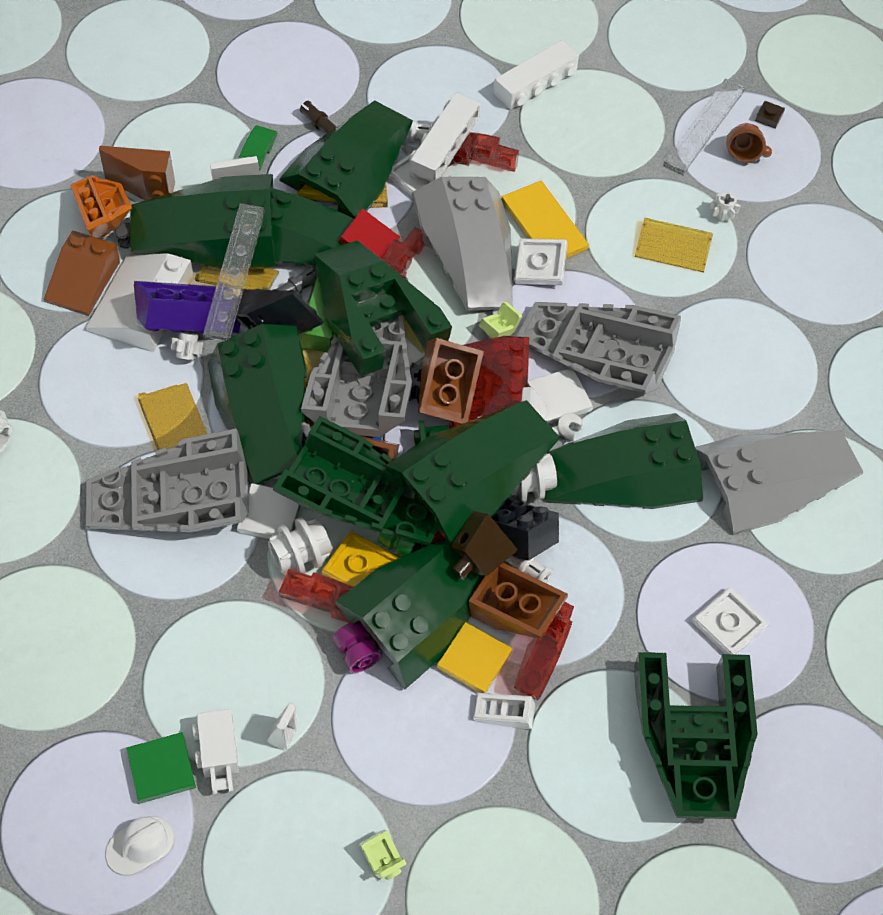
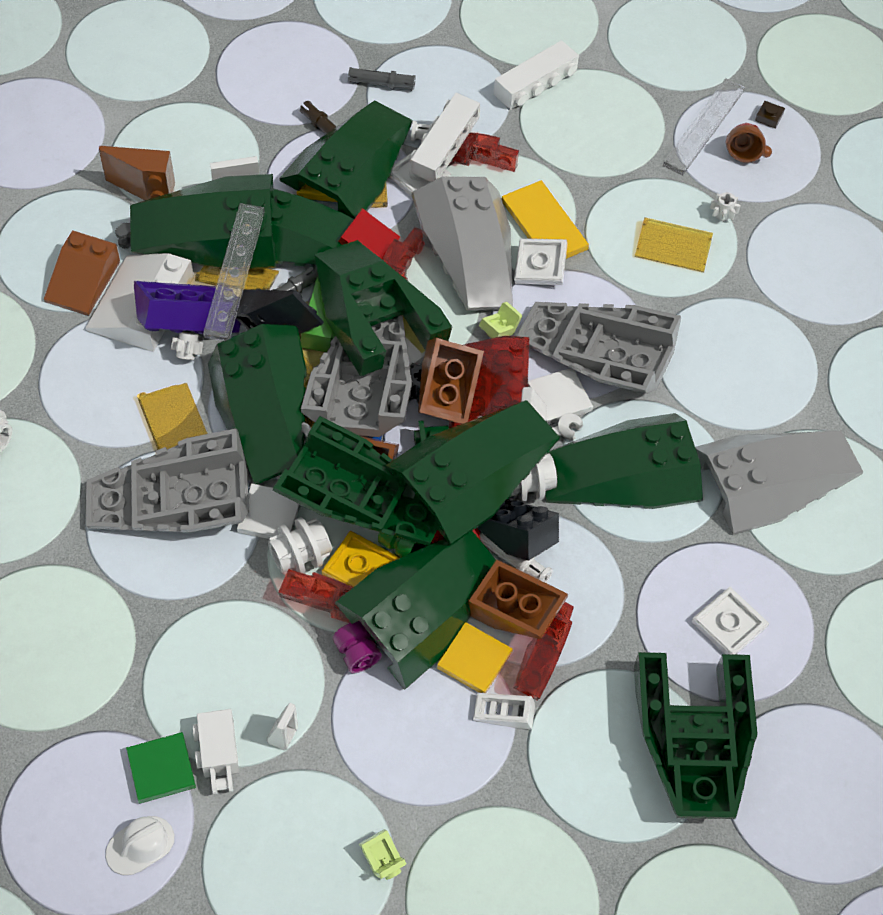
(101, 204): orange wedge -> none
(259, 144): green slope -> none
(382, 78): none -> dark grey pin
(480, 546): dark brown torso -> none

